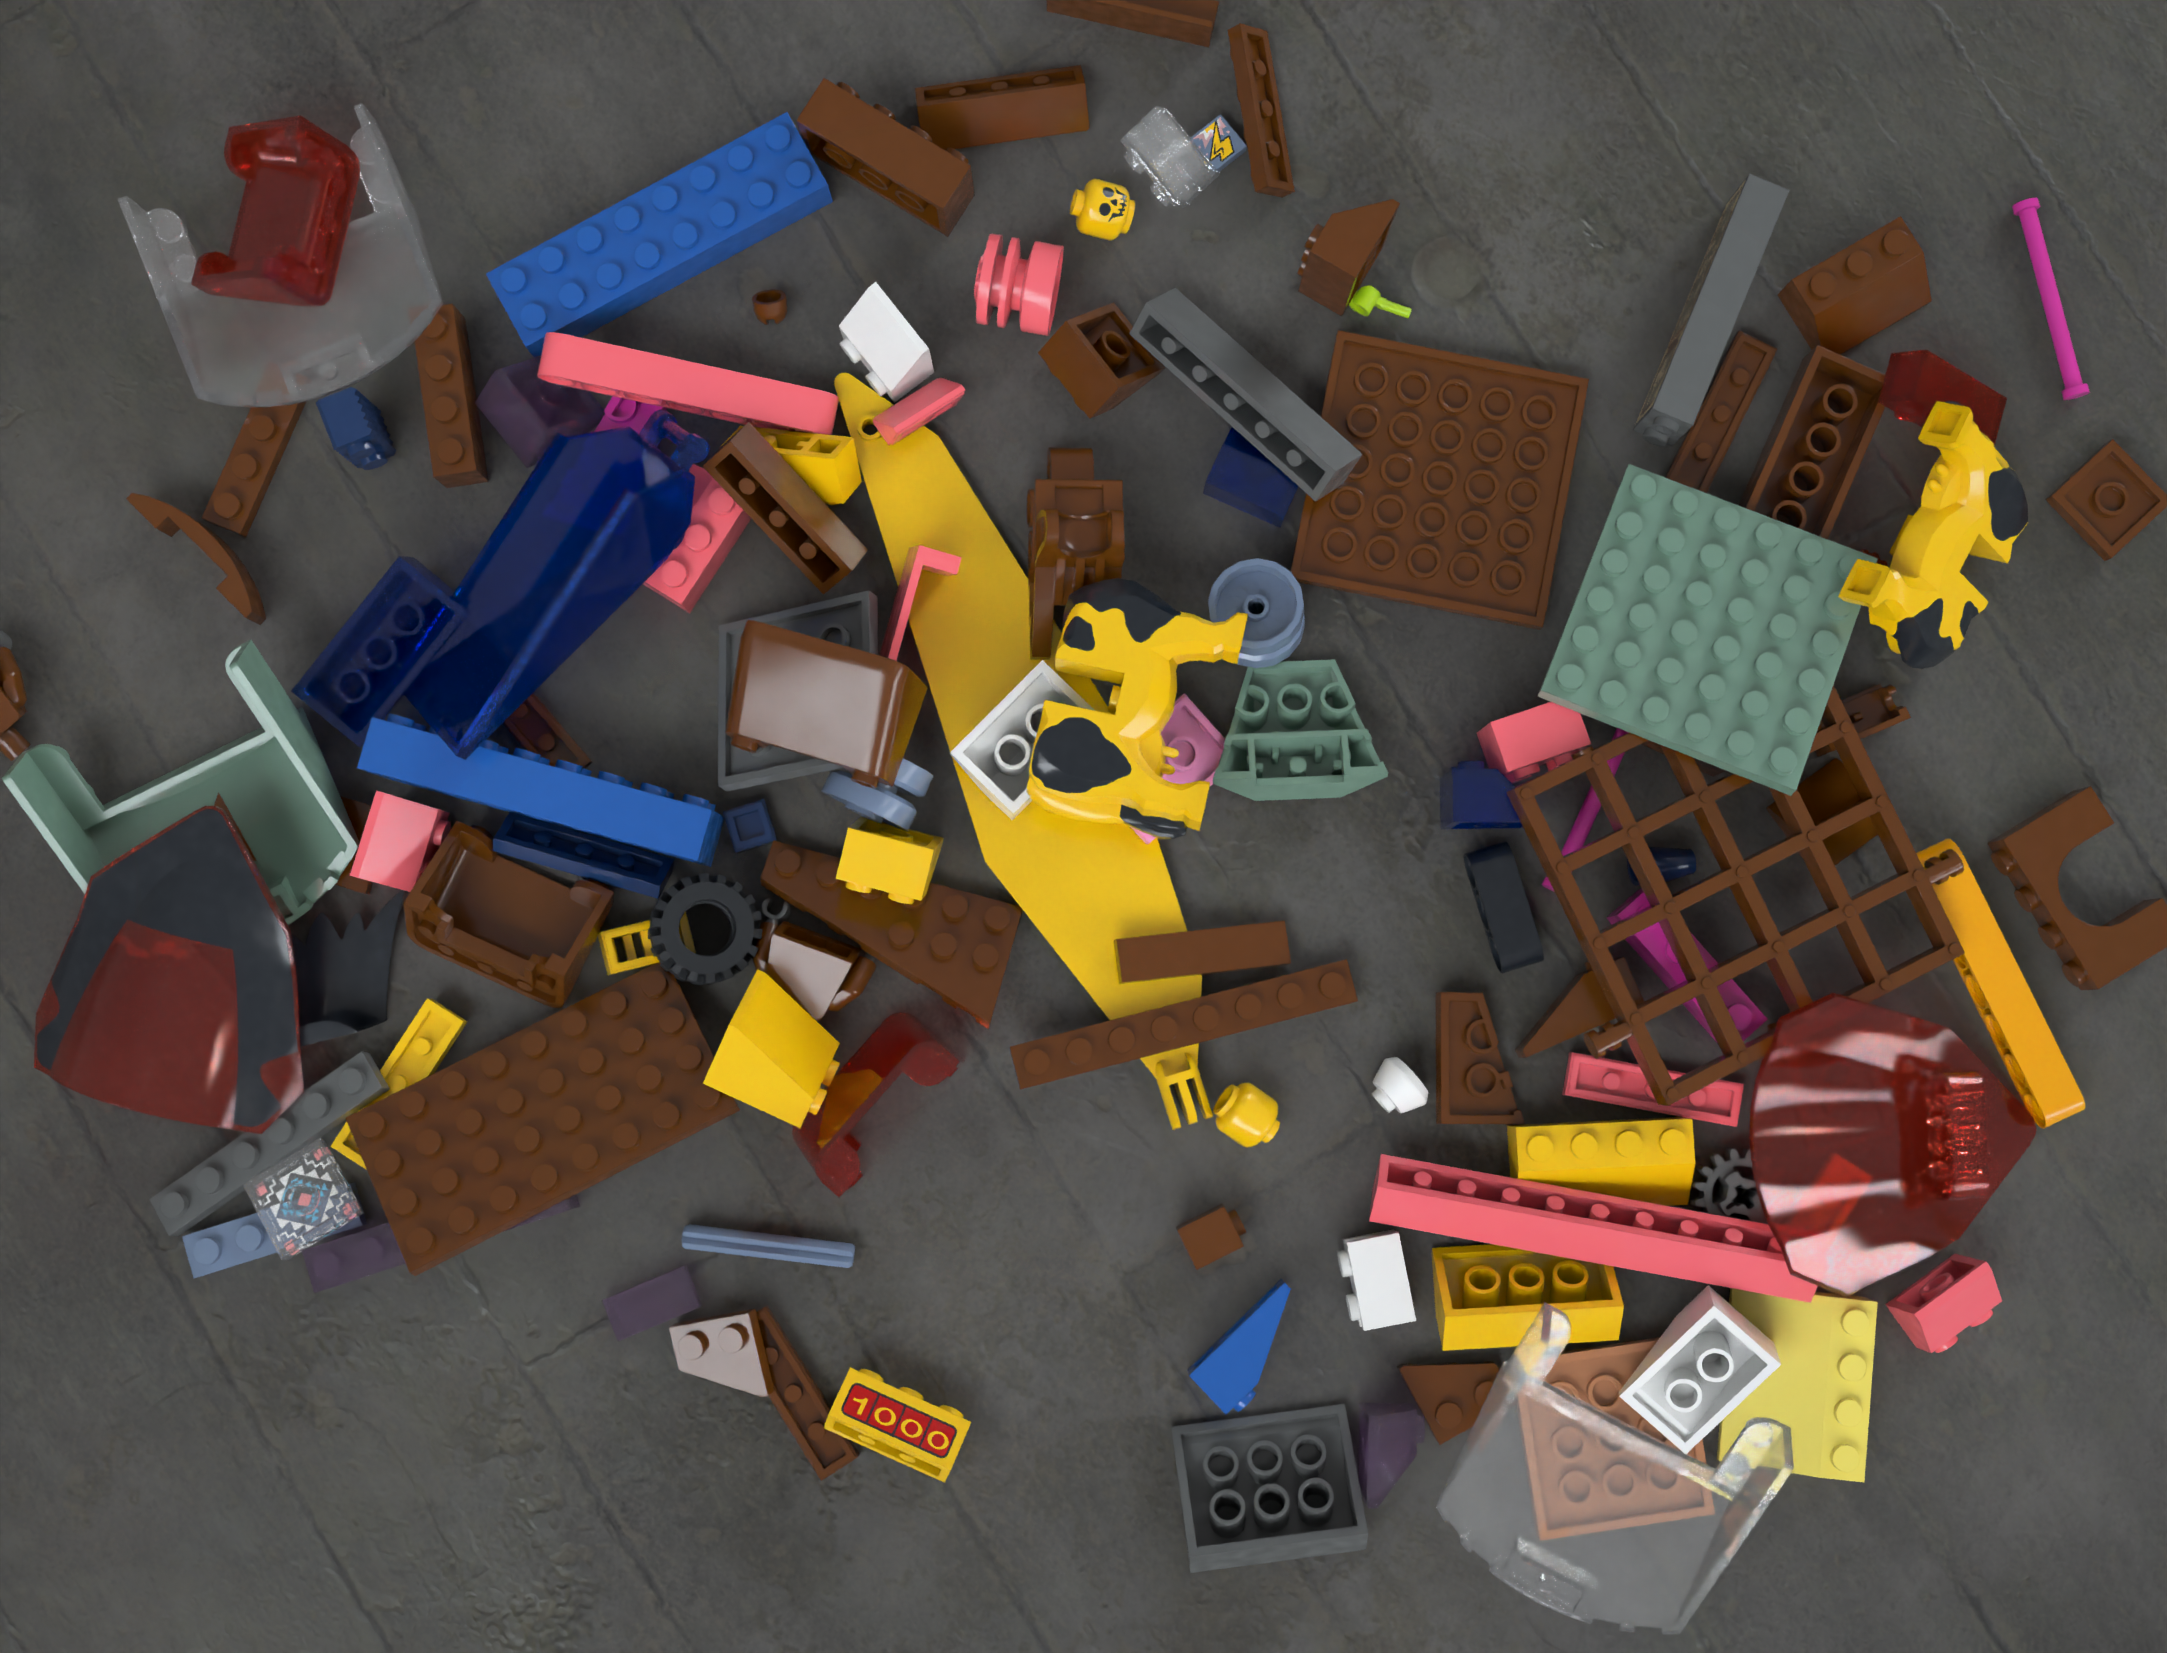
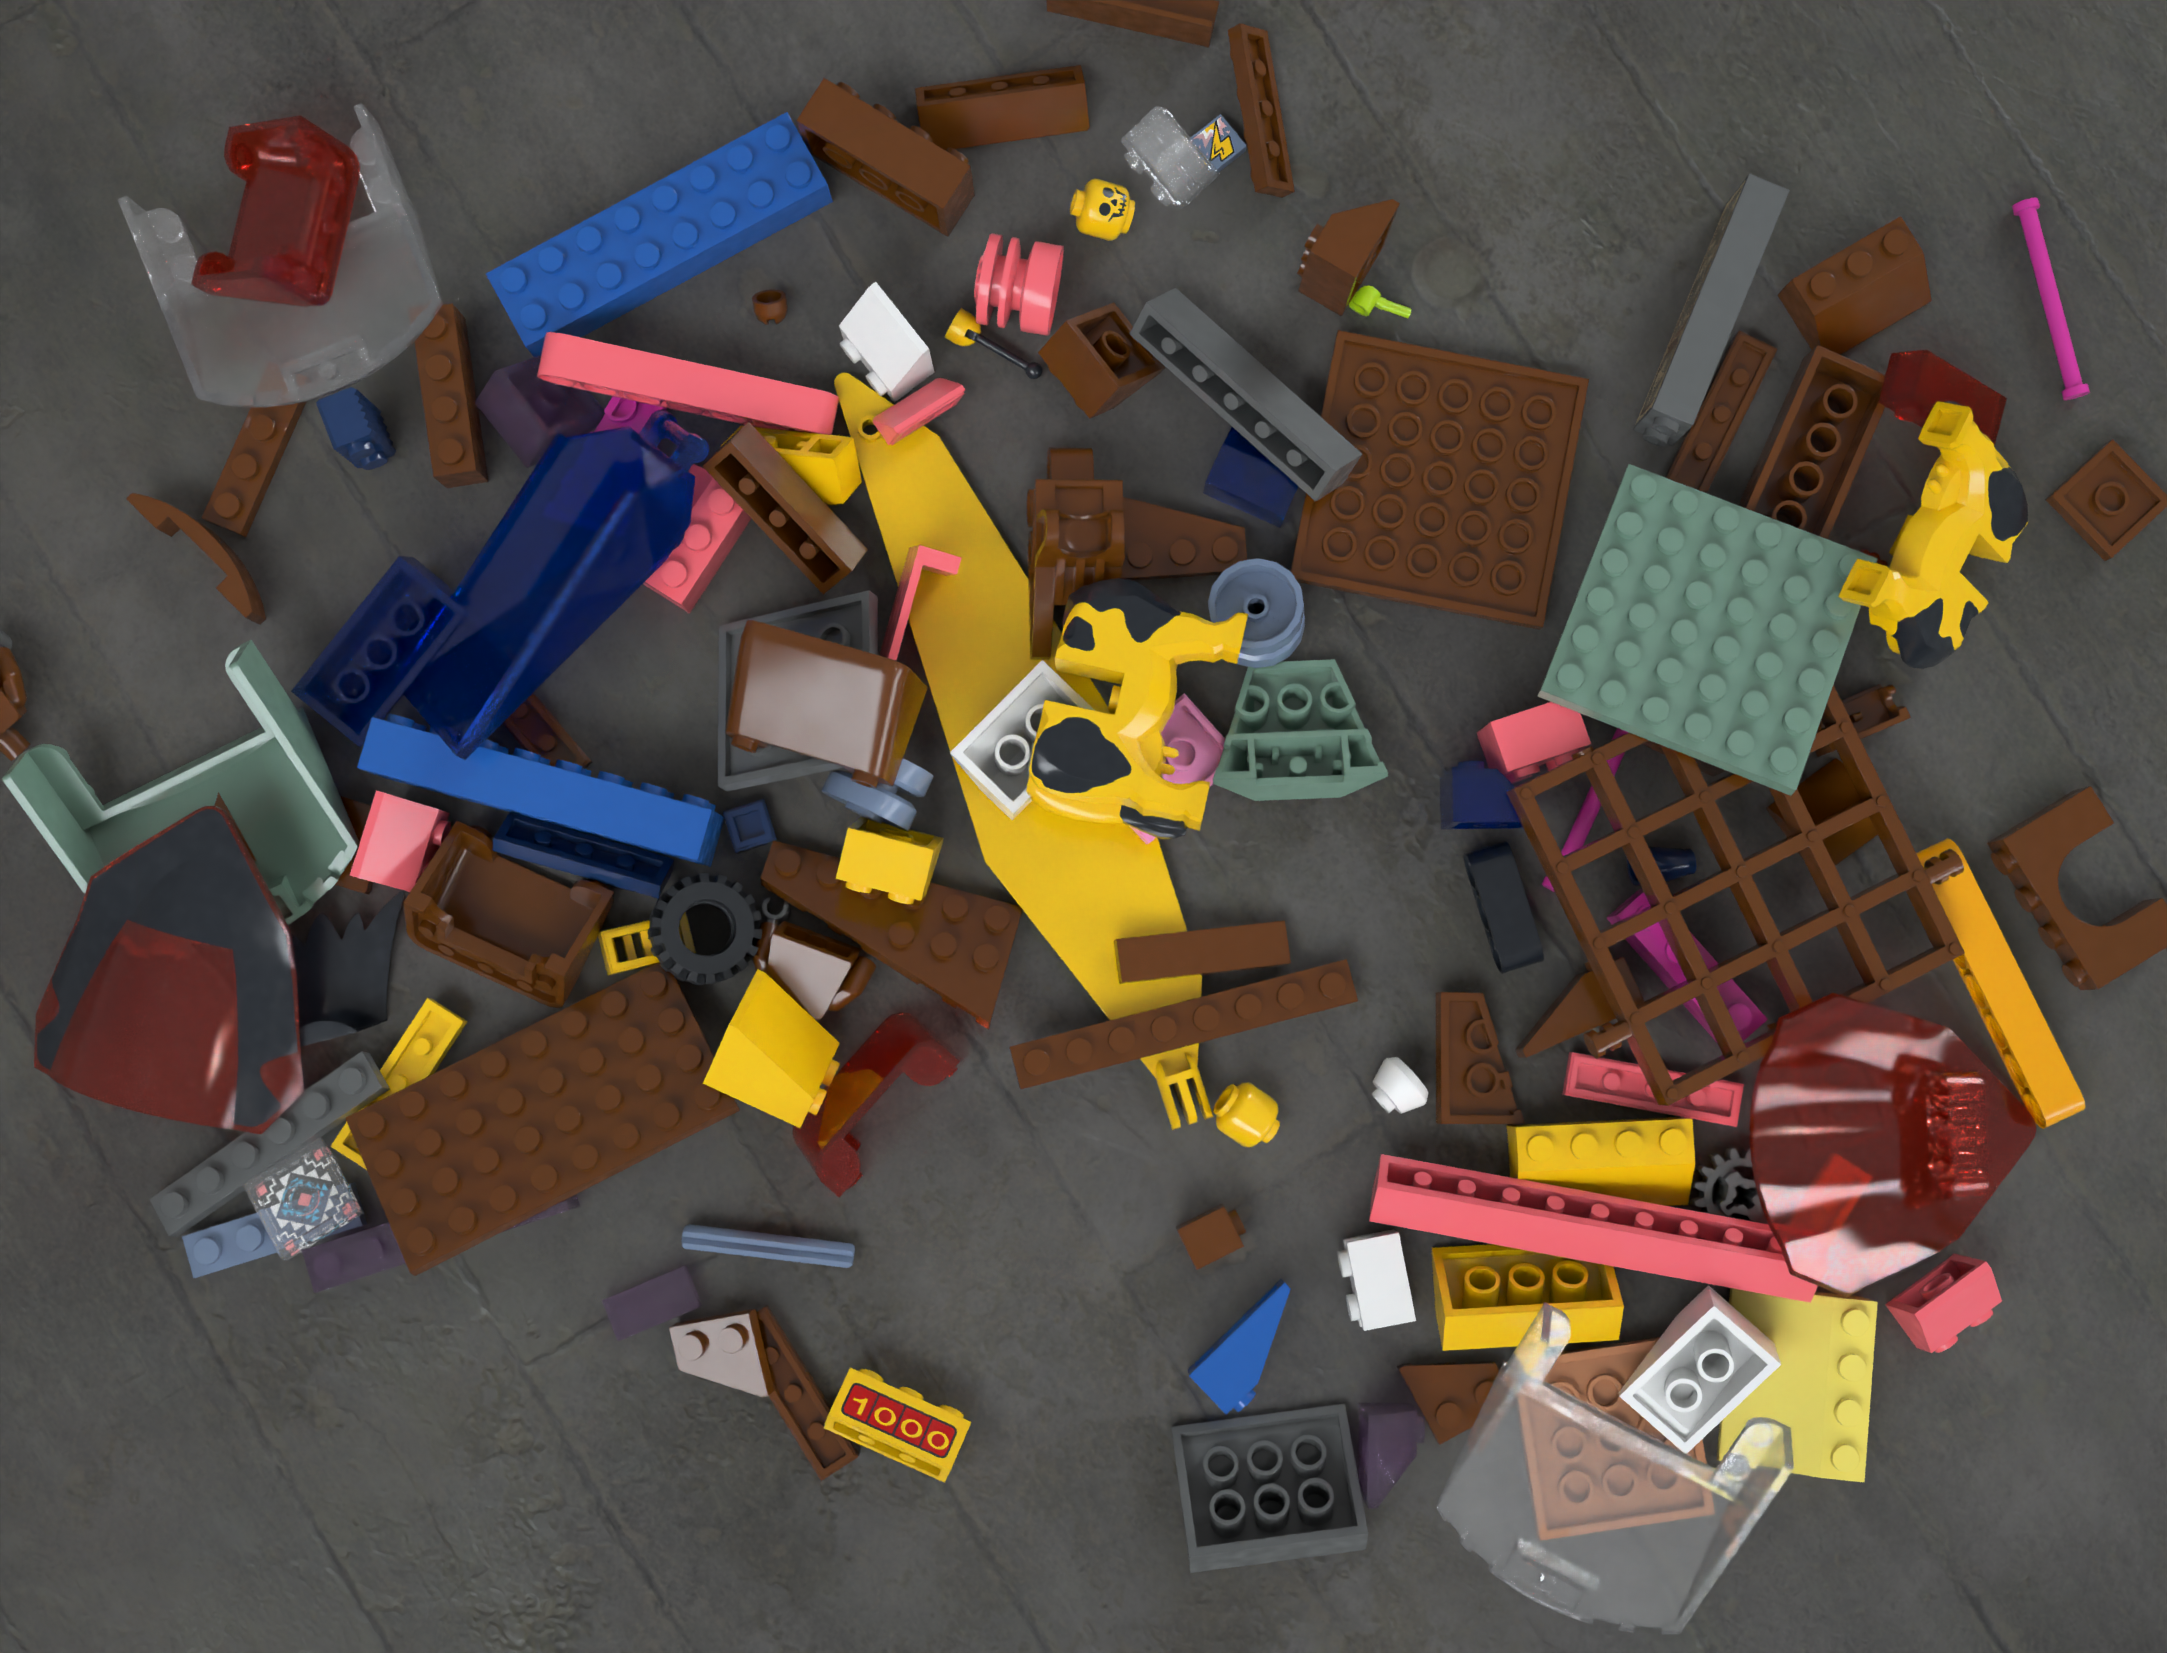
(965, 332): none -> hinge
(1177, 543): none -> reddish brown wing

